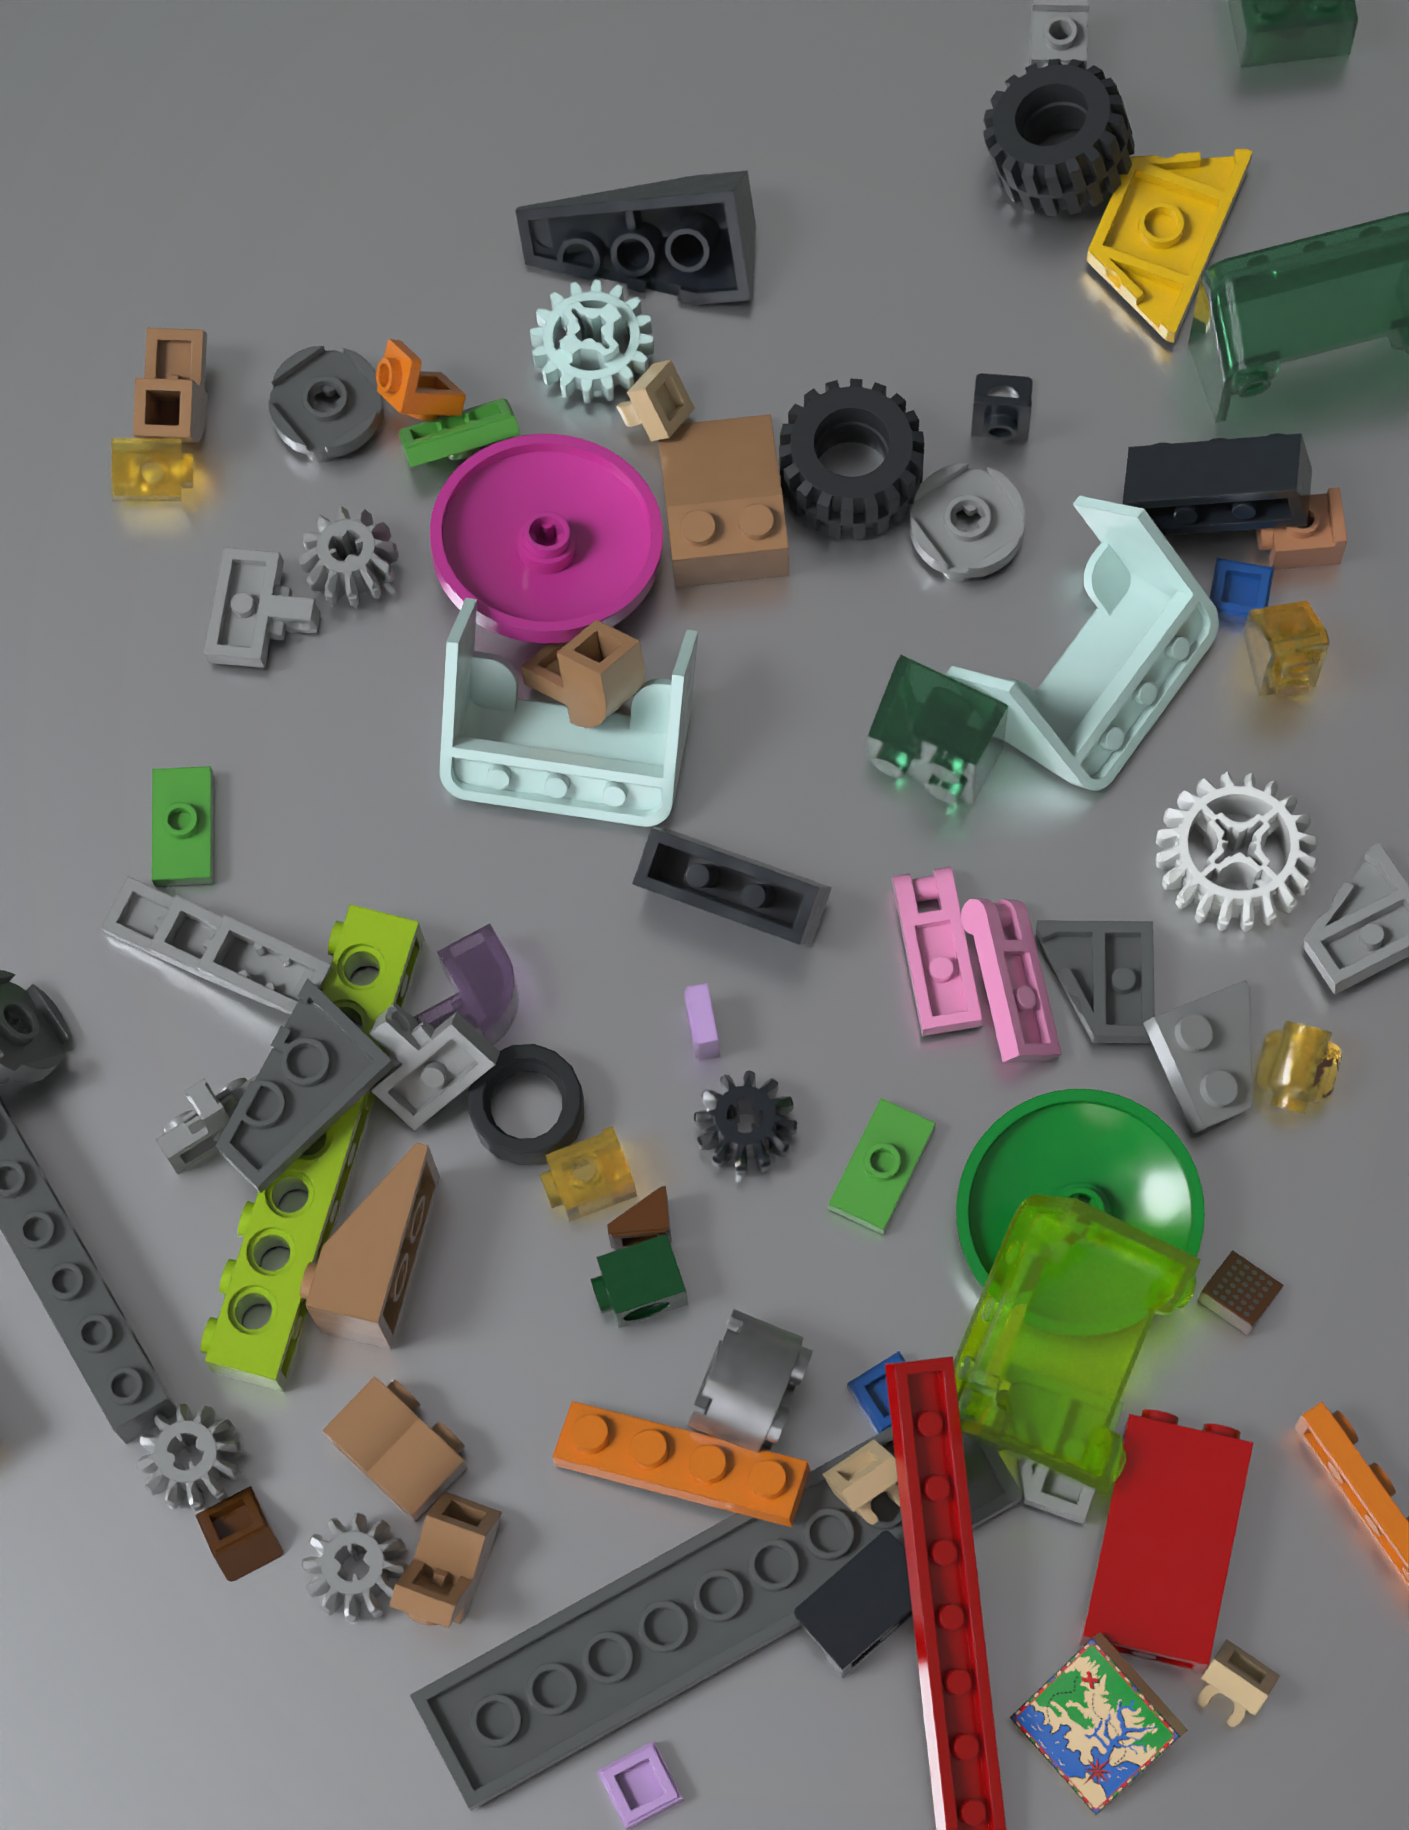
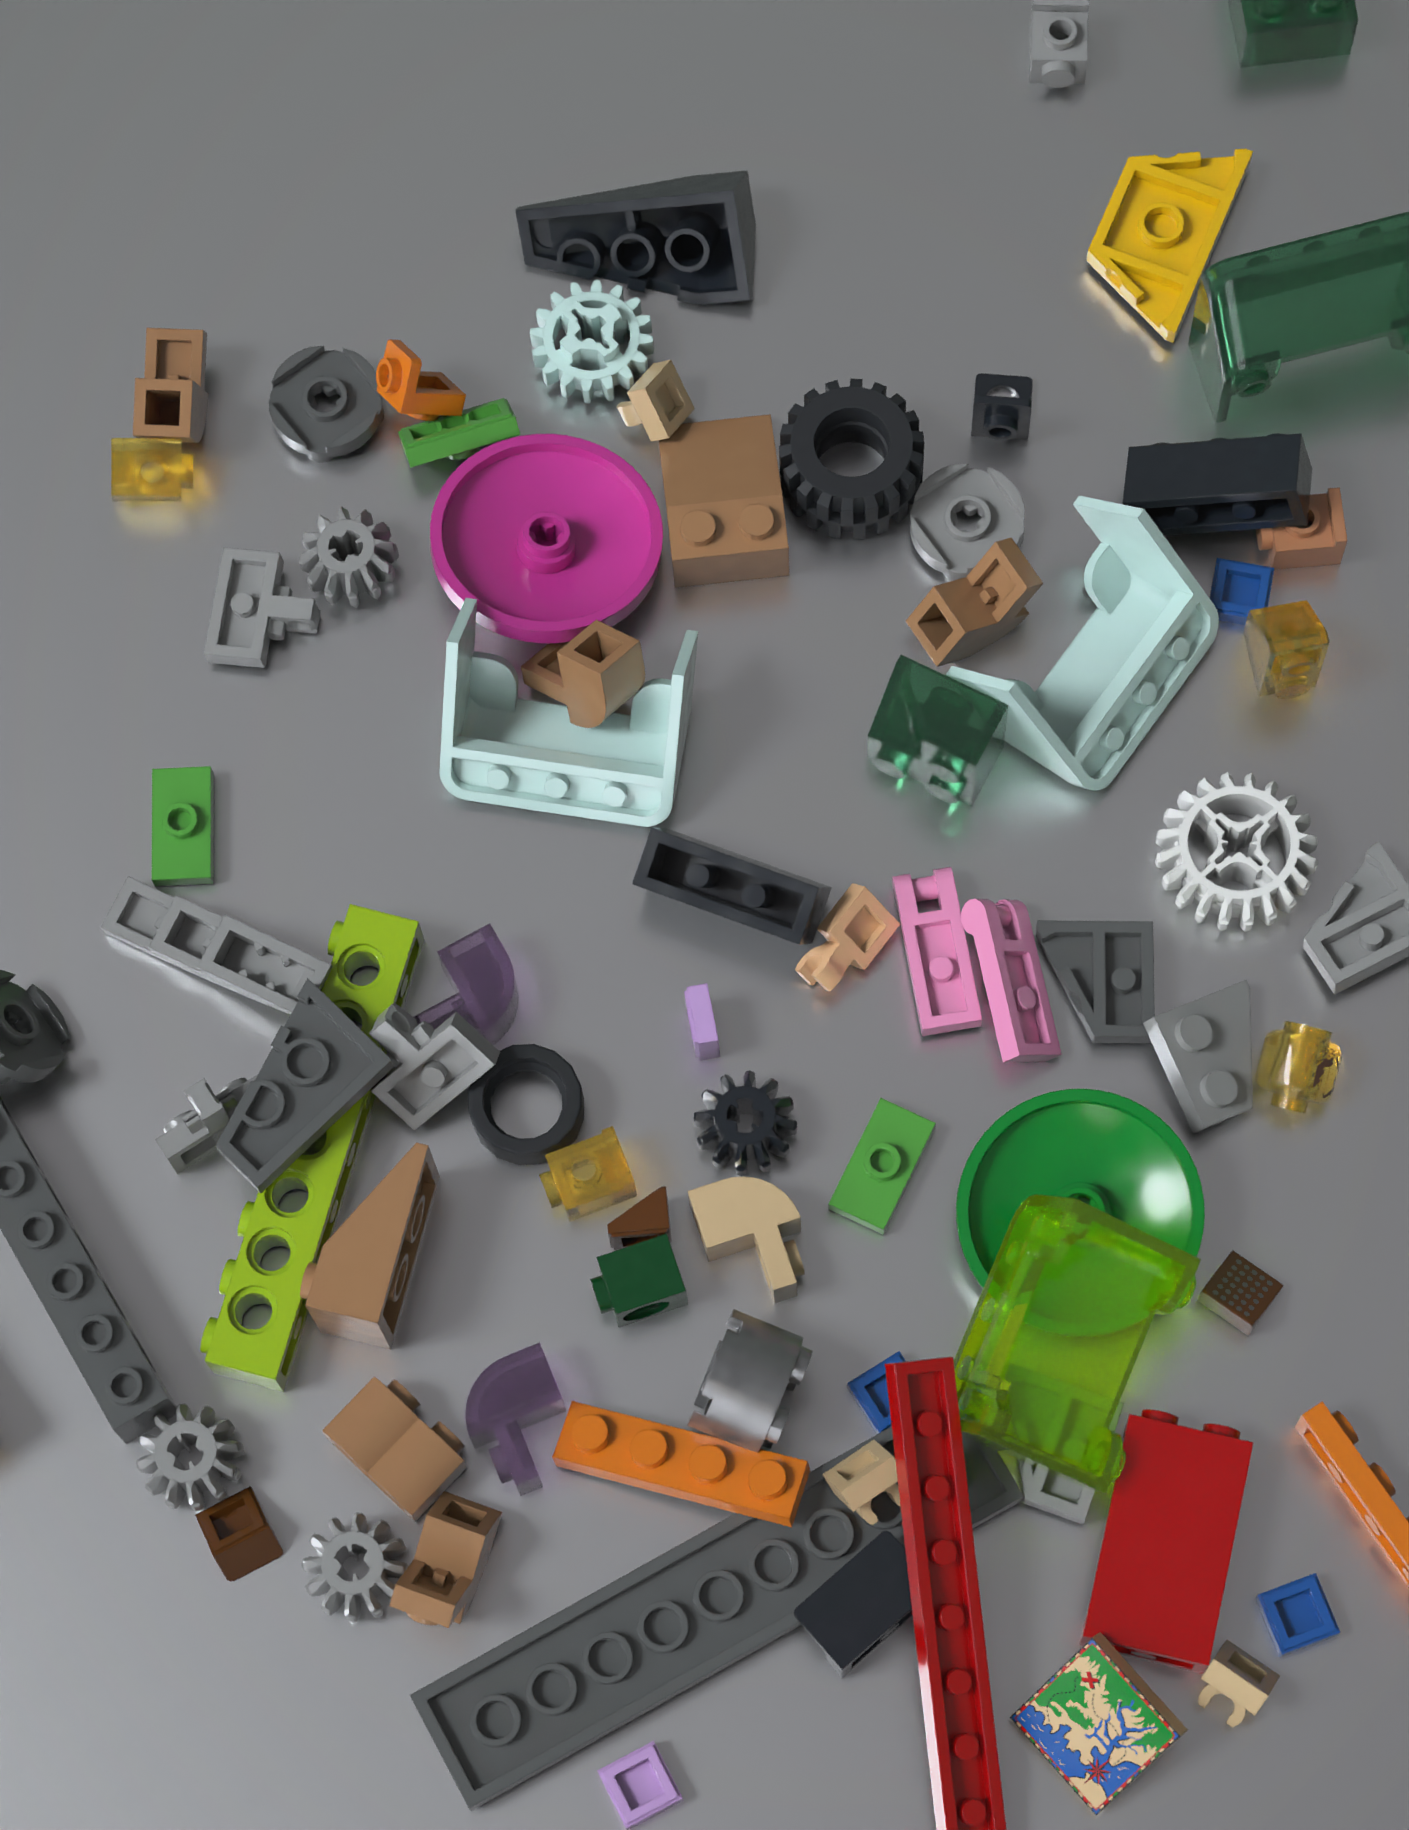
(503, 1402): none -> clear purple brick
(746, 1215): none -> tan brick
(854, 935): none -> light nougat plate
(977, 609): none -> medium nougat brick
(1054, 101): black tyre -> none
(1297, 1615): none -> blue tile

